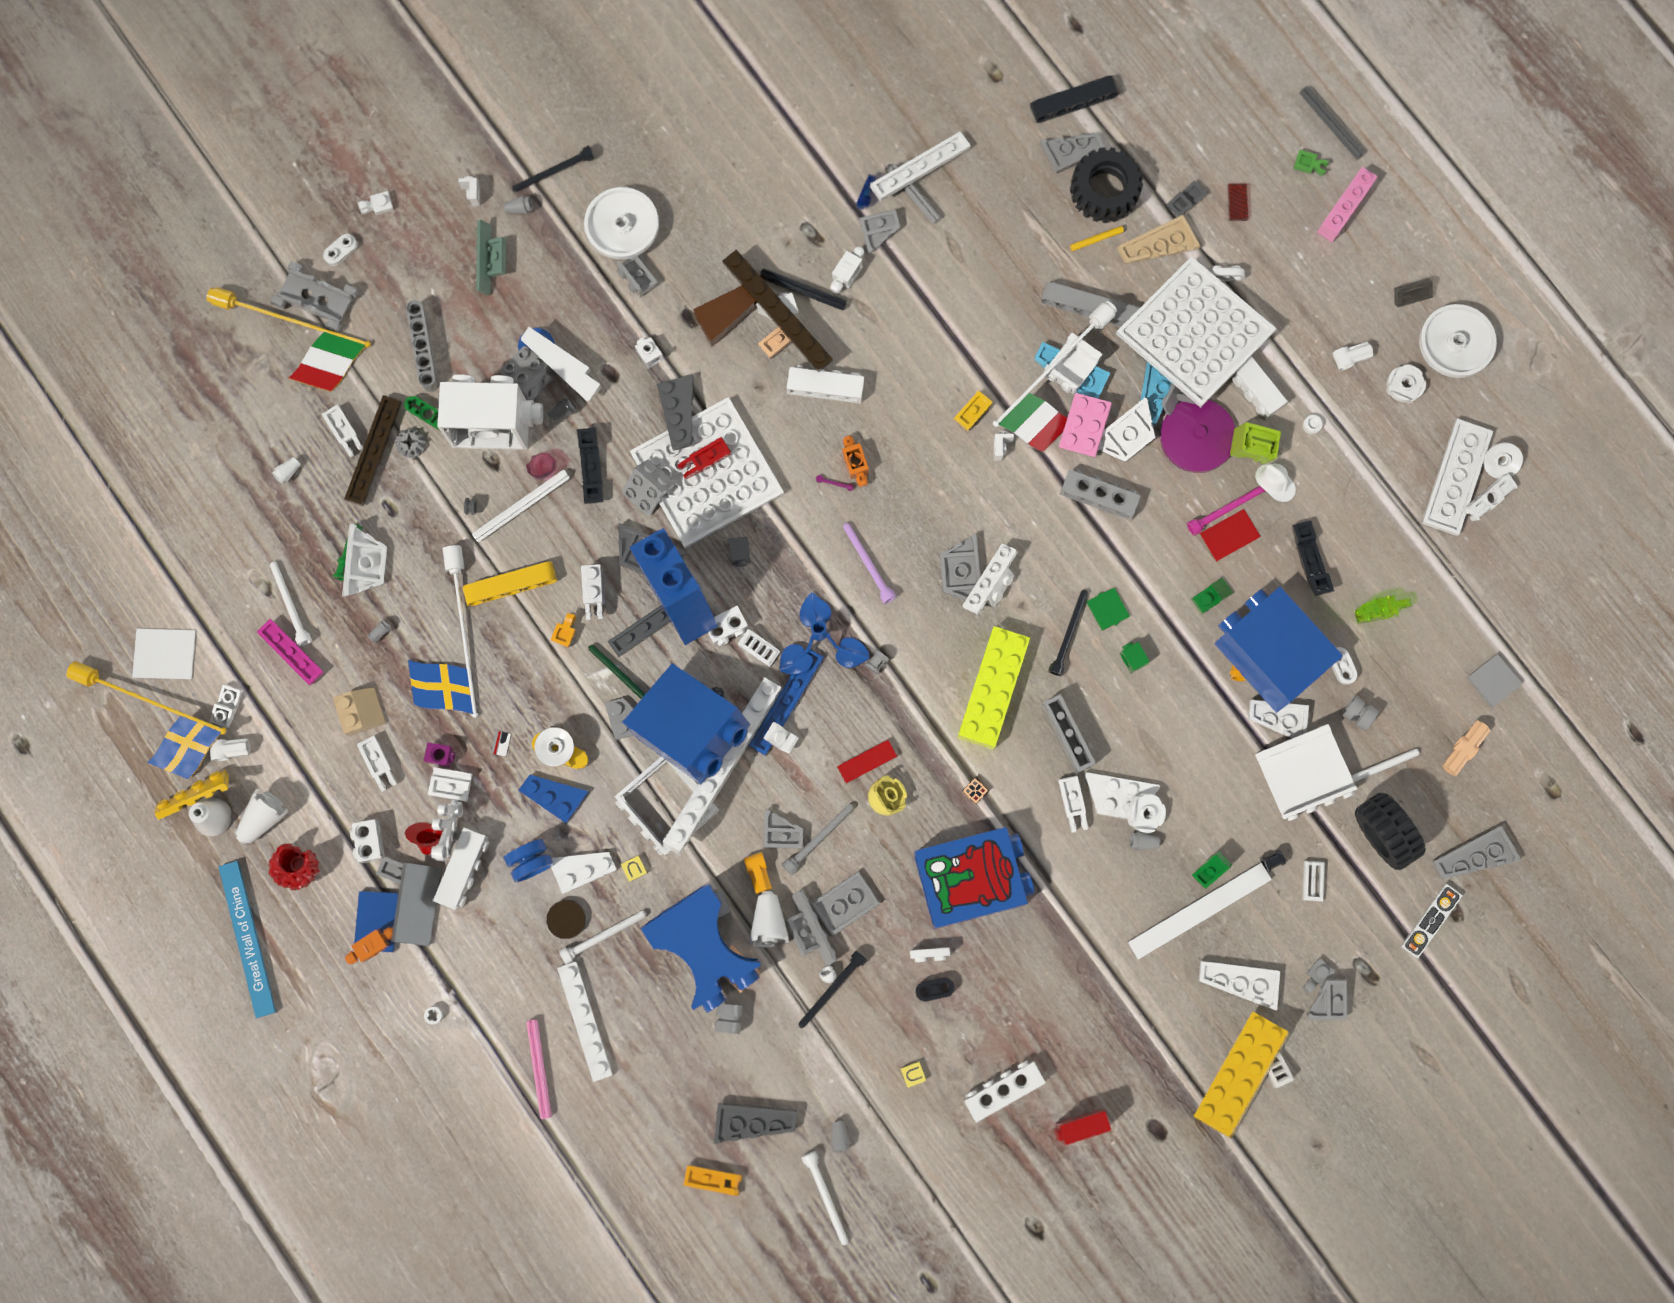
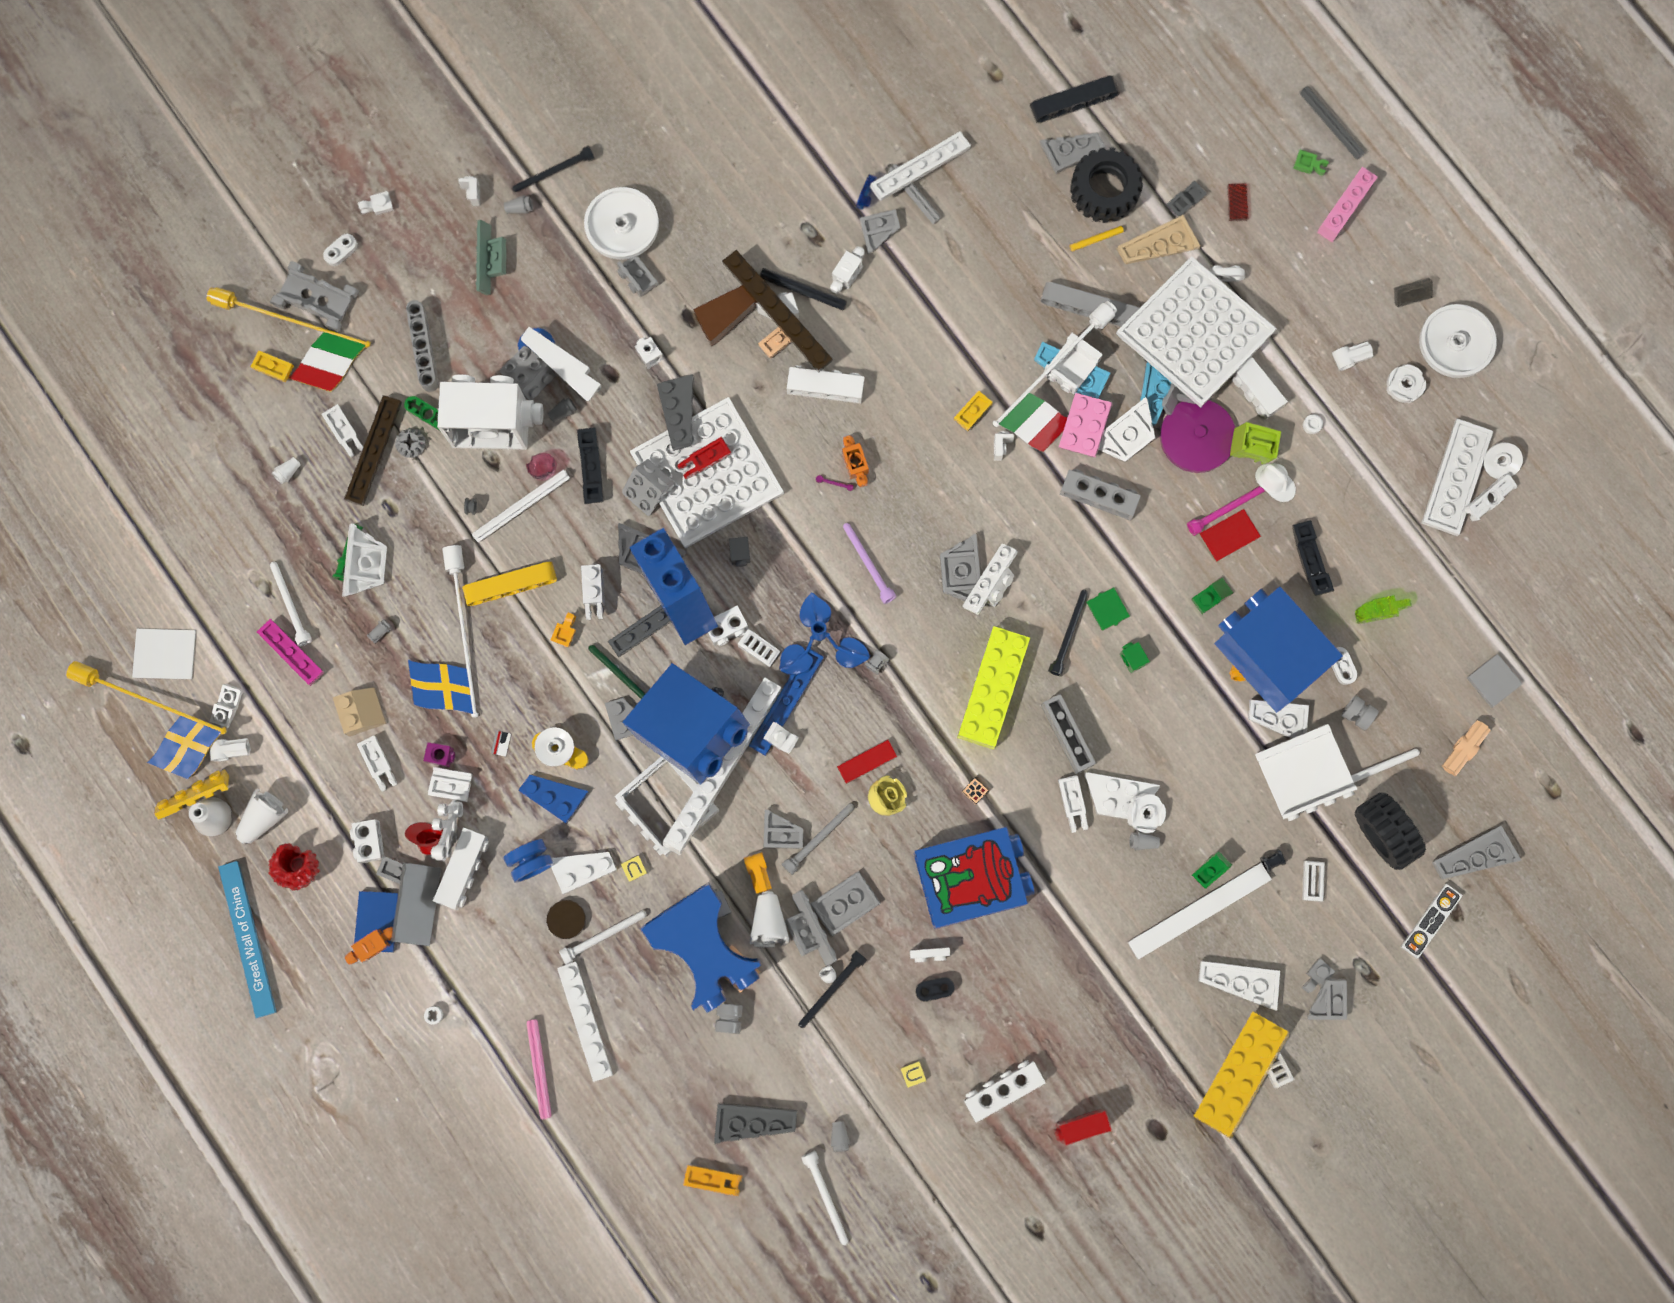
(272, 366): none -> yellow plate

